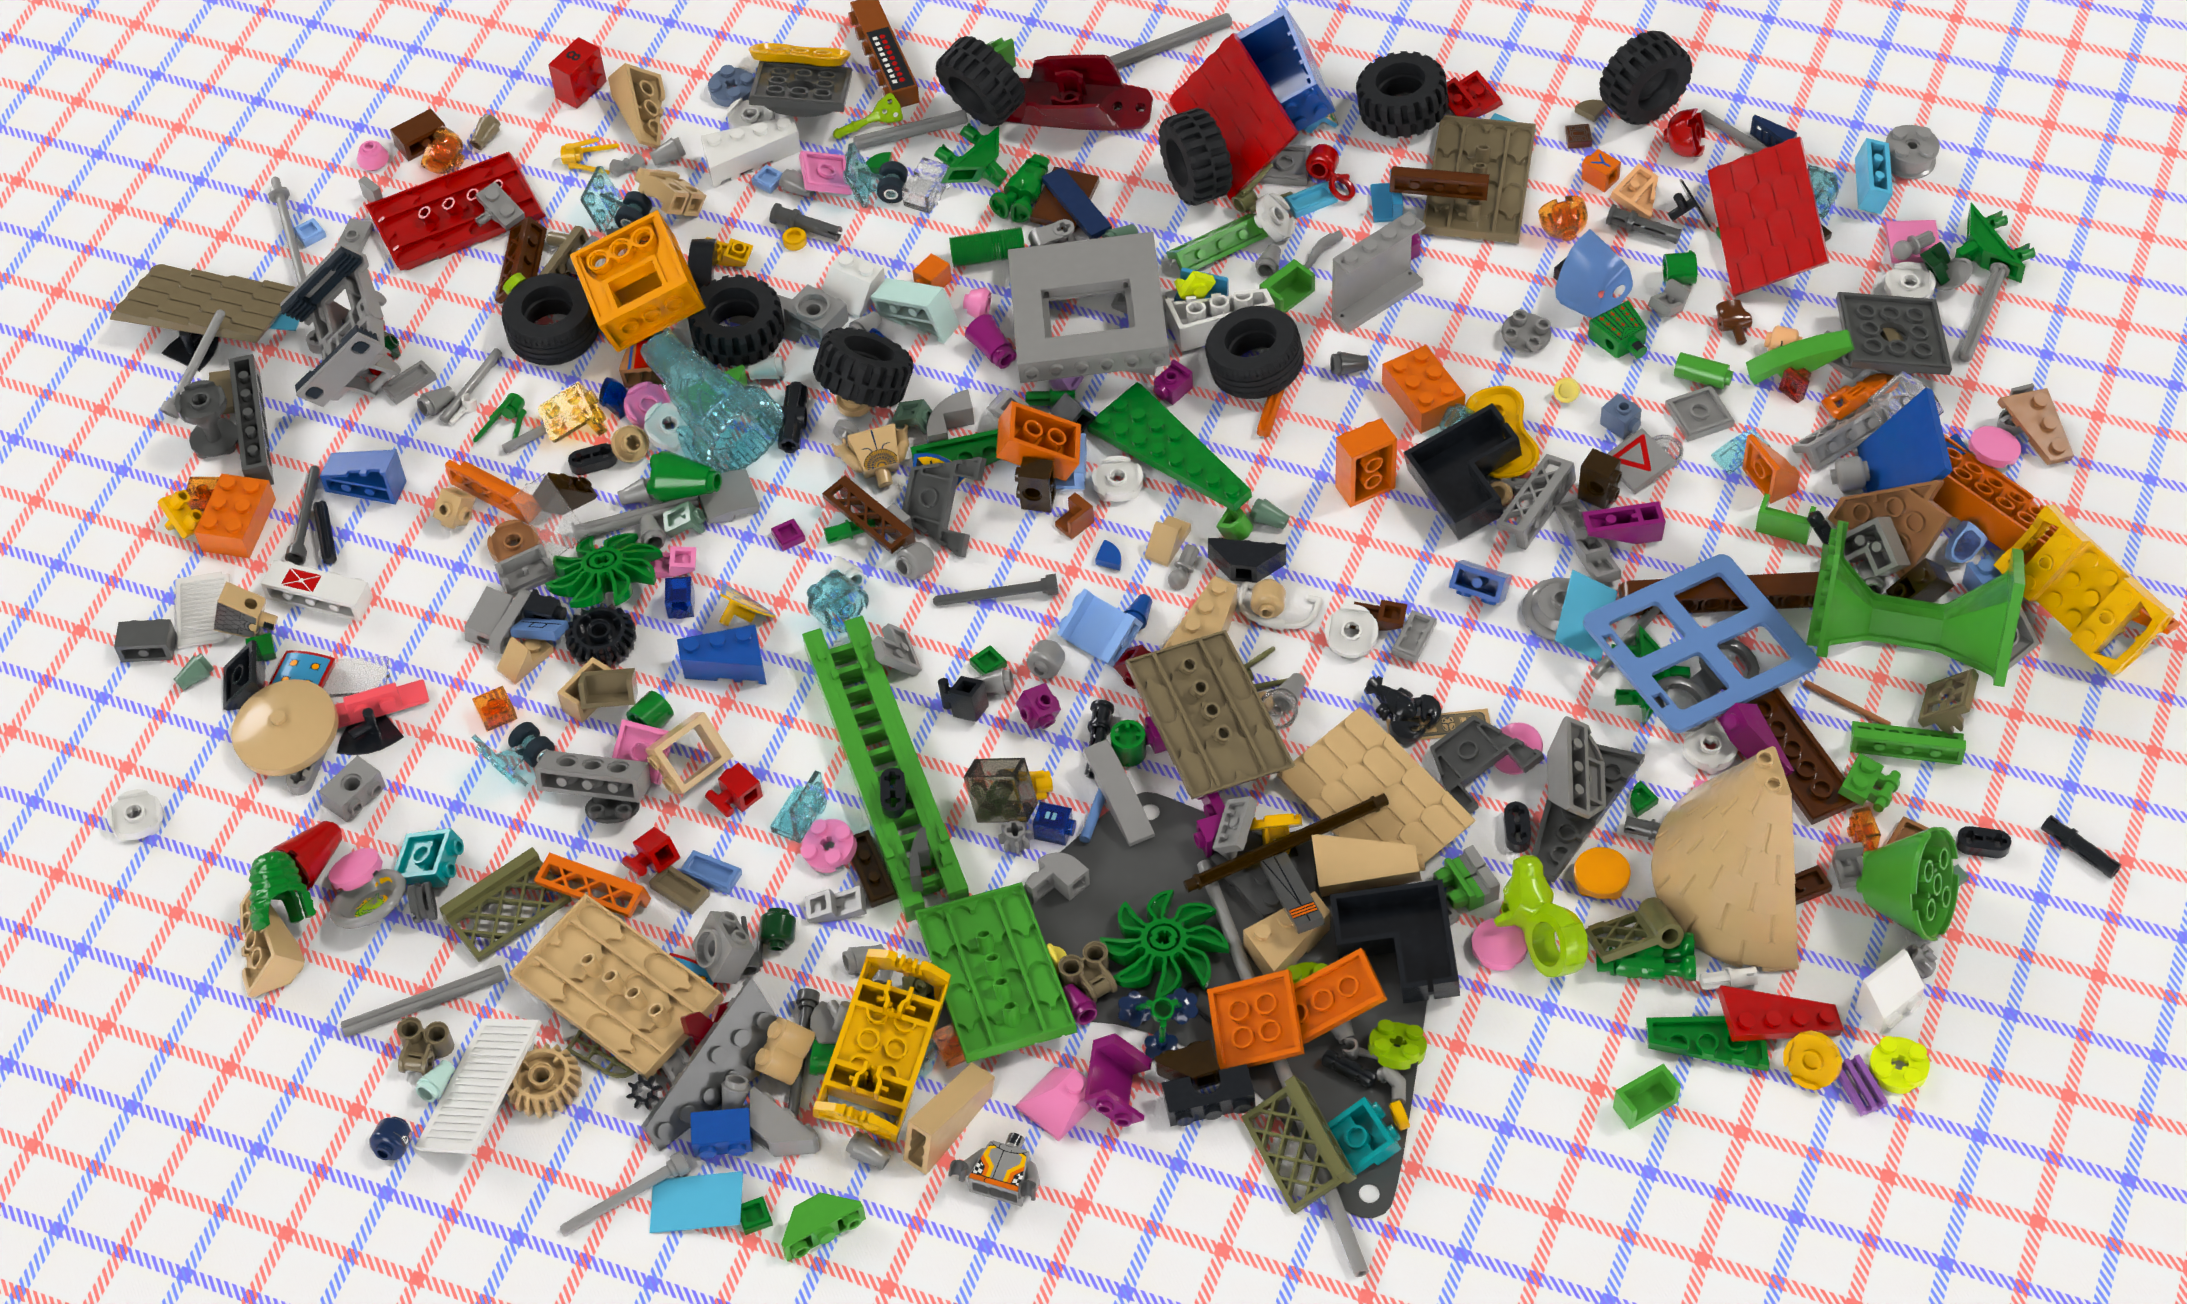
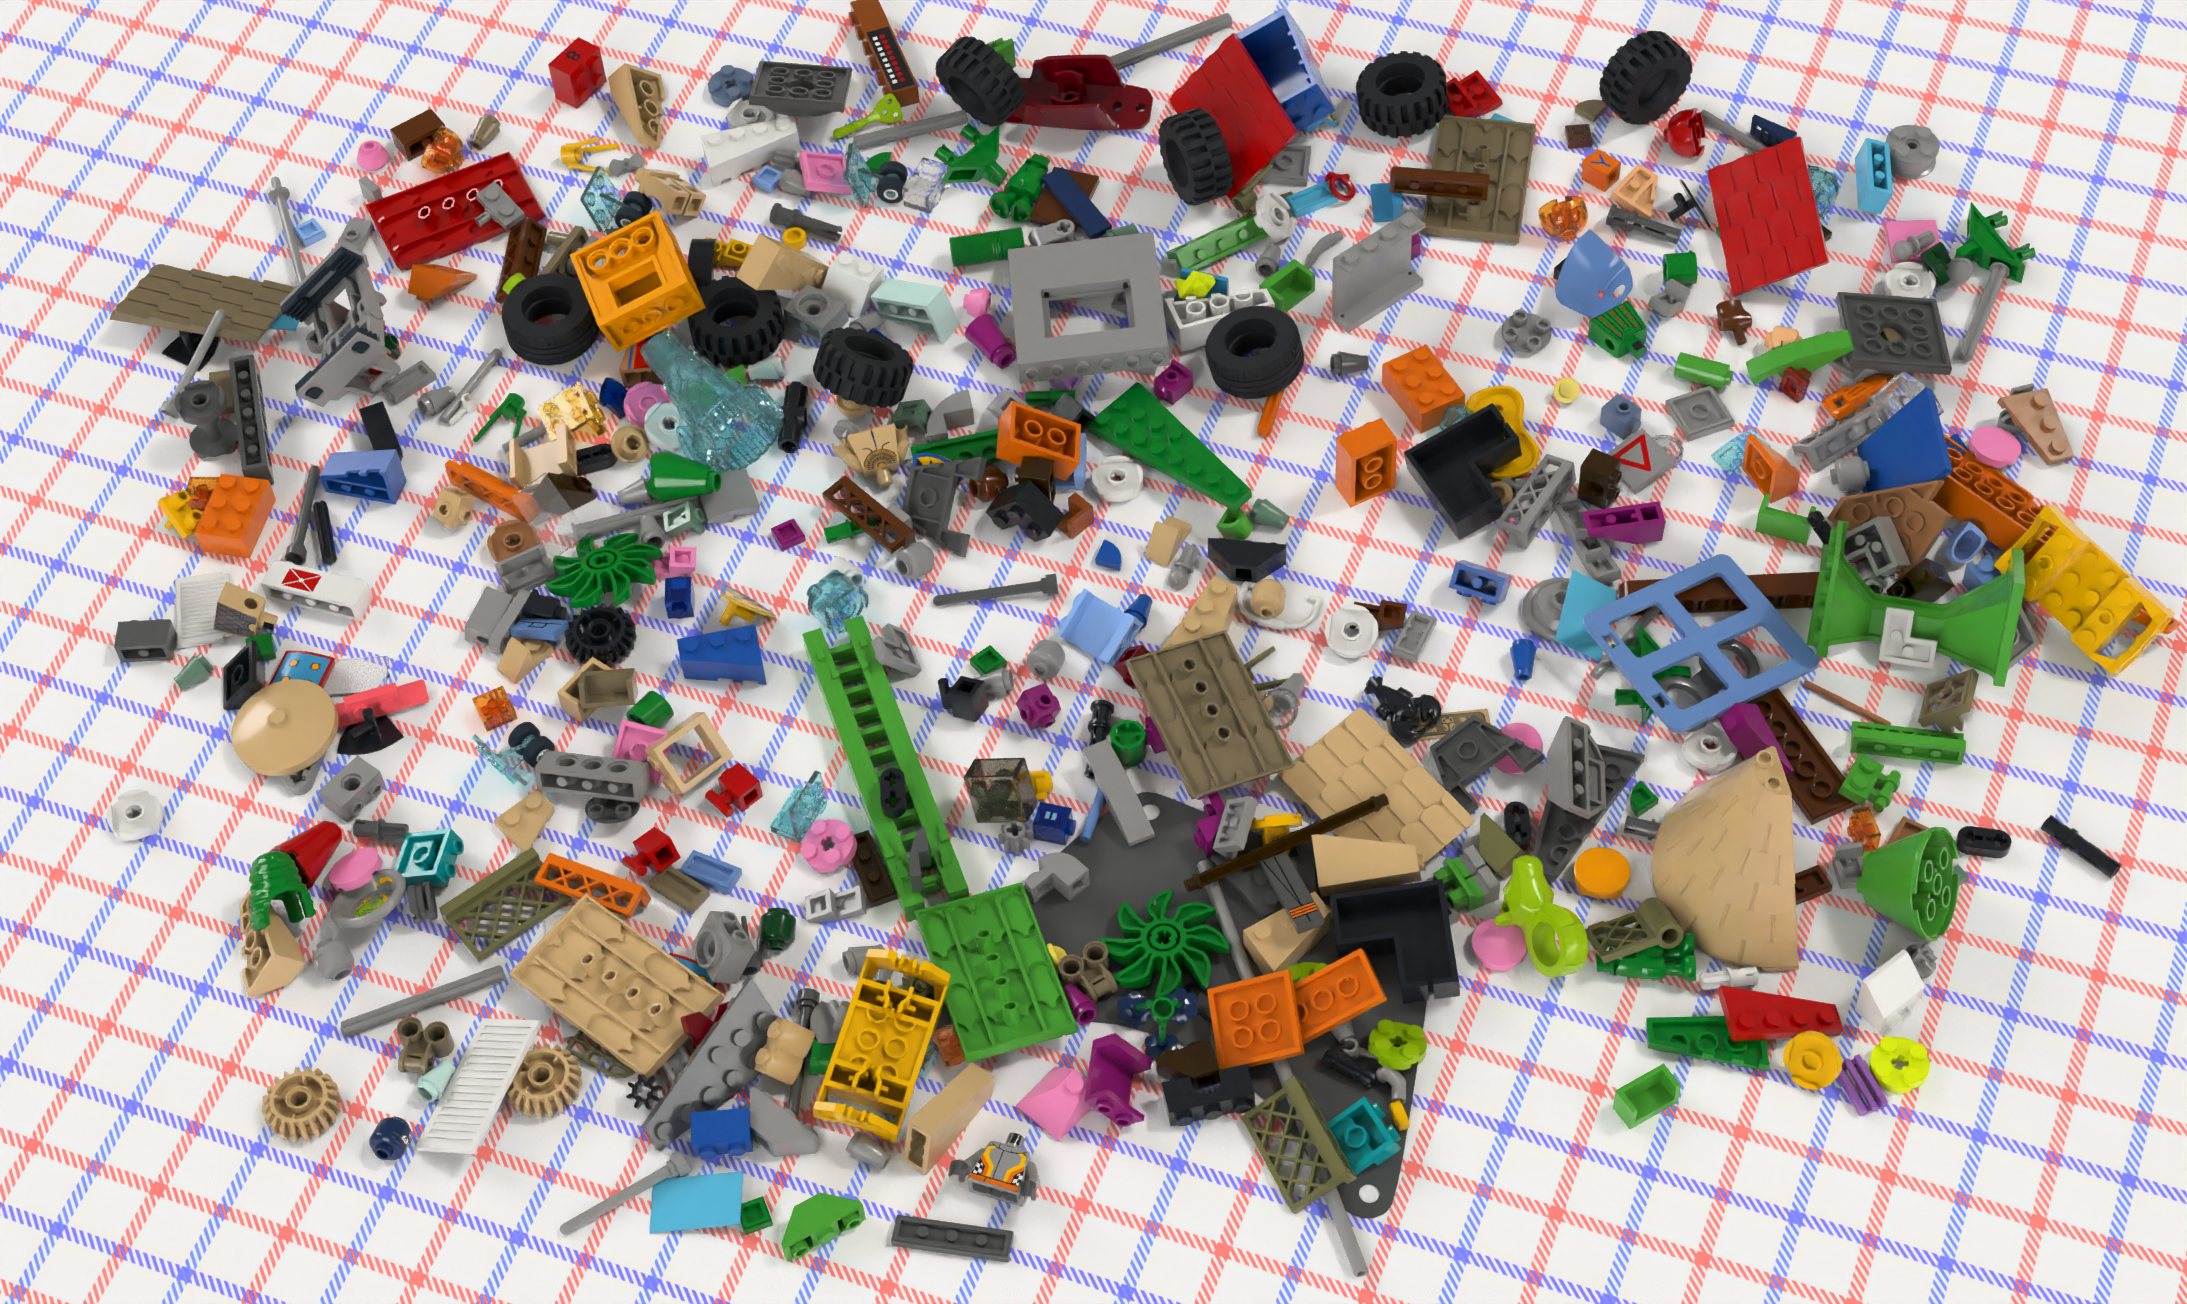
(294, 1121): none -> tan gear
(333, 959): none -> light grey head
(379, 428): none -> black beam
(379, 829): none -> dark grey axle
(436, 280): none -> orange slope
(526, 820): none -> tan wing
(551, 457): none -> tan panel
(668, 151): light grey cone -> none
(734, 1091): light grey cone -> none
(780, 267): none -> tan wedge
(786, 159): none -> light grey axle
(796, 54): yellow plate -> none
(933, 272): orange brick -> none
(952, 1238): none -> dark grey tile
(991, 484): none -> reddish brown head
(1027, 508): none -> black brick
(1321, 161): red head -> none
(1497, 847): none -> olive slope
(1523, 658): none -> blue cone
(1897, 644): none -> white plate

